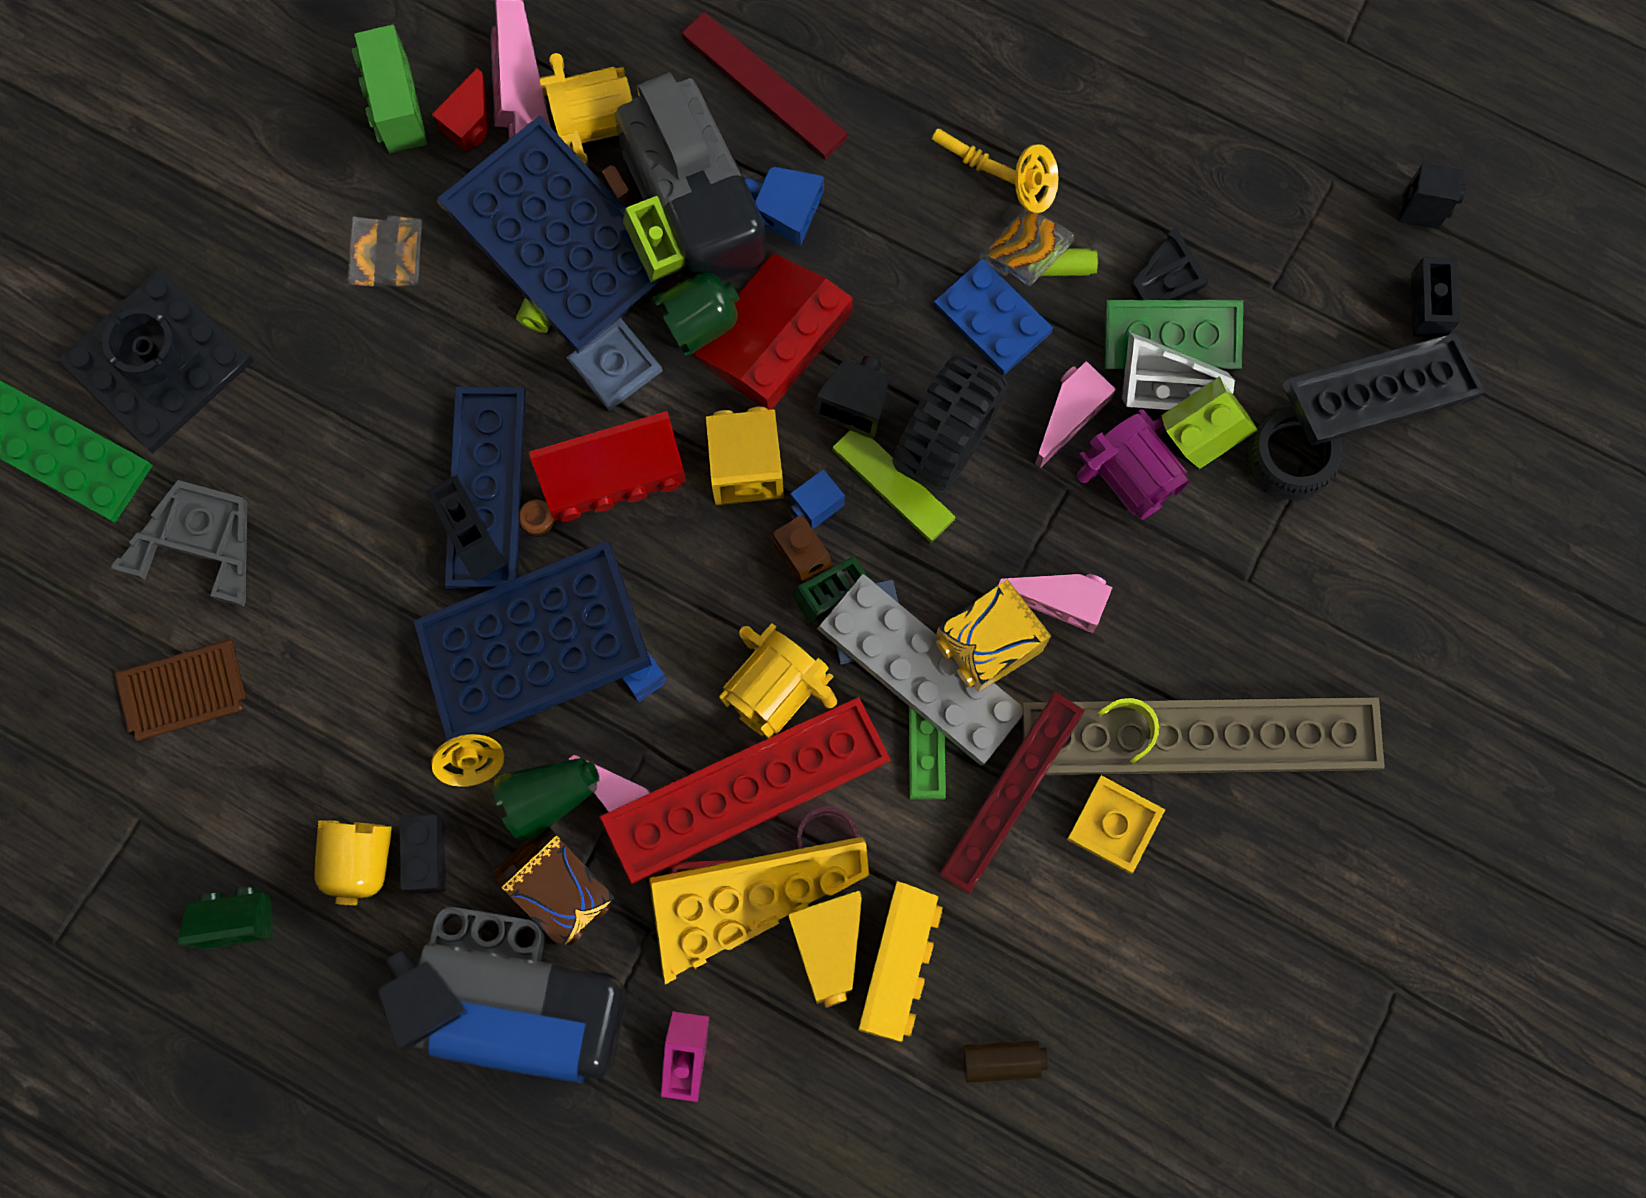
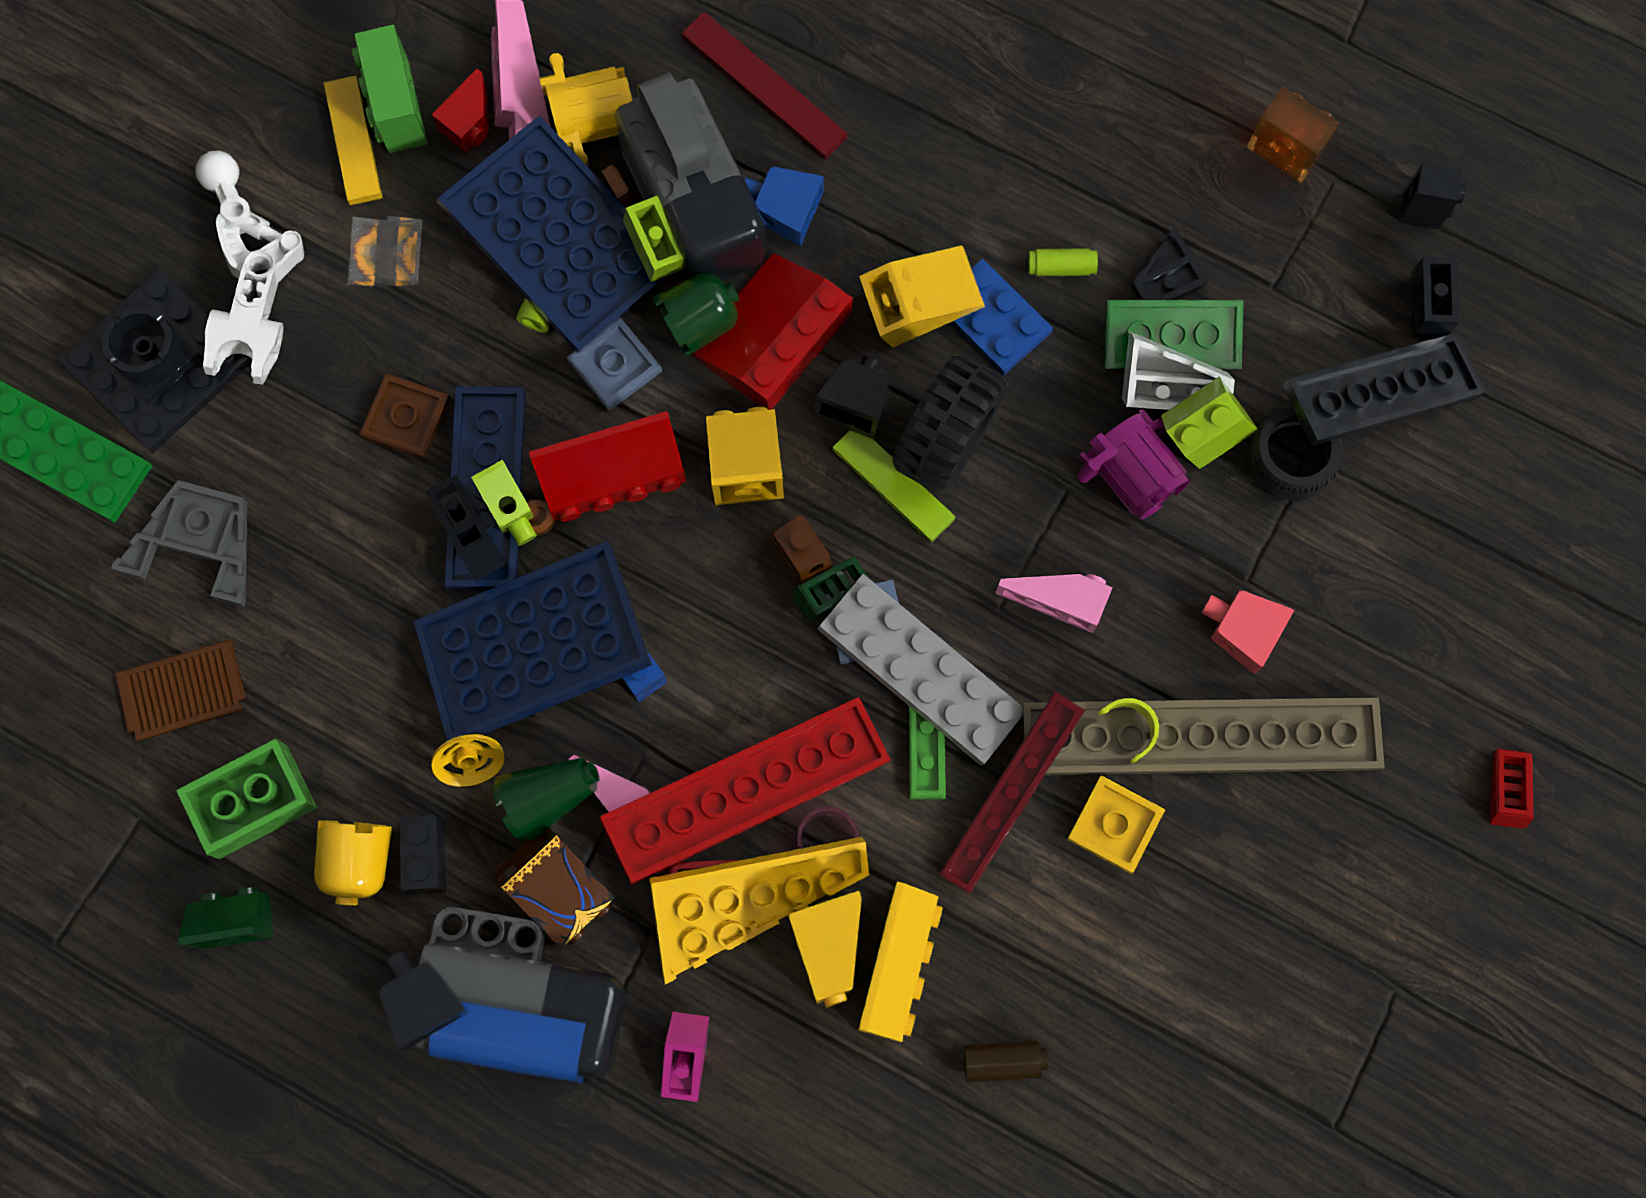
(246, 799): none -> bright green brick
(247, 325): none -> white piece
(353, 140): none -> yellow tile
(405, 416): none -> reddish brown tile
(500, 490): none -> lime torso
(775, 681): yellow container -> none
(817, 499): blue brick -> none
(921, 294): none -> yellow slope
(992, 637): yellow slope -> none
(1023, 177): yellow dish -> none
(1028, 246): slope -> none
(1079, 400): bright pink slope -> none
(1247, 627): none -> coral torso
(1293, 134): none -> clear orange brick
(1512, 811): none -> red slope

